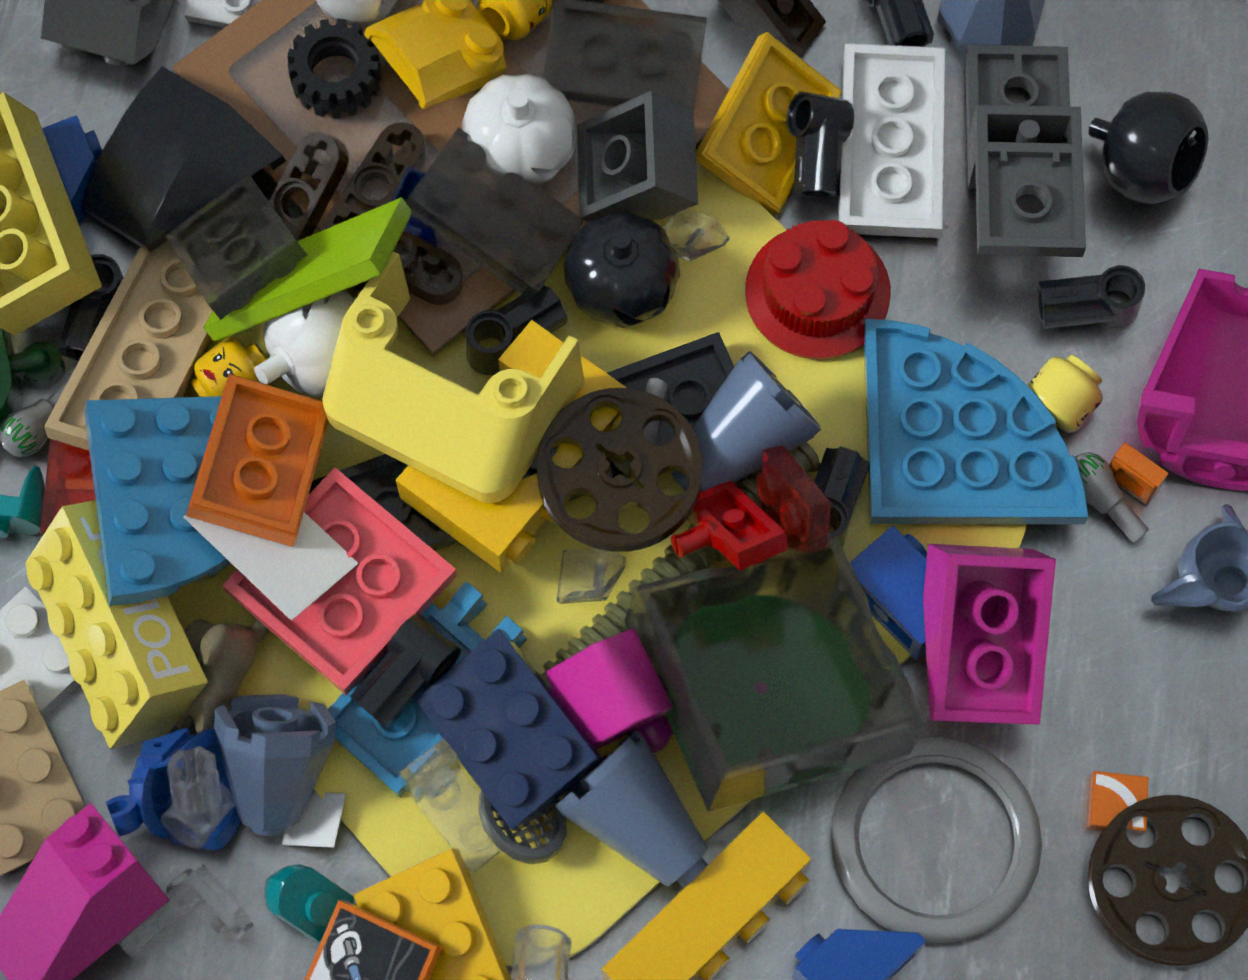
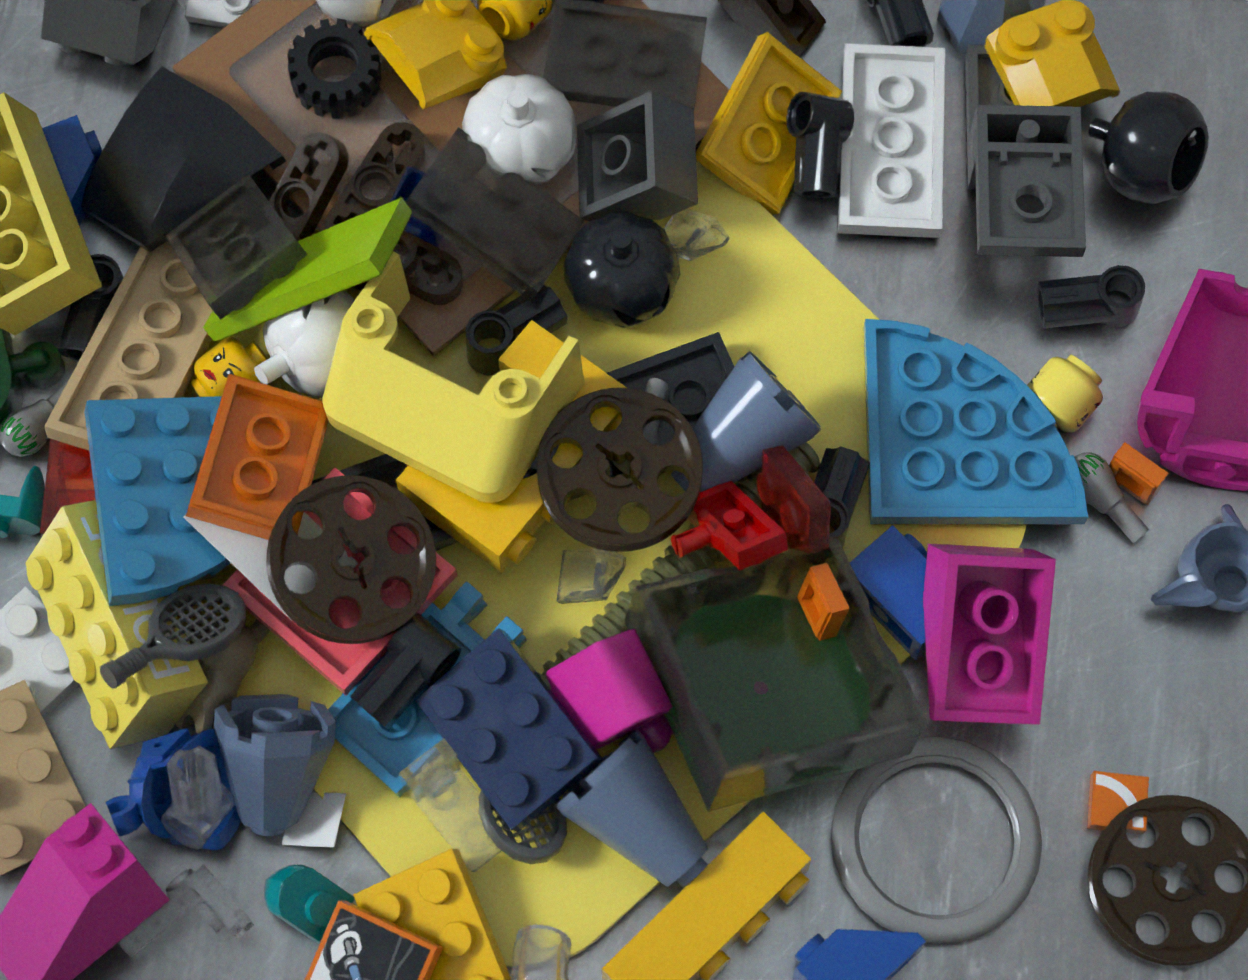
(162, 647): none -> dark grey piece
(336, 582): none -> dark brown wedge
(817, 289): red piece -> none
(823, 602): none -> orange tile
(1052, 57): none -> yellow slope

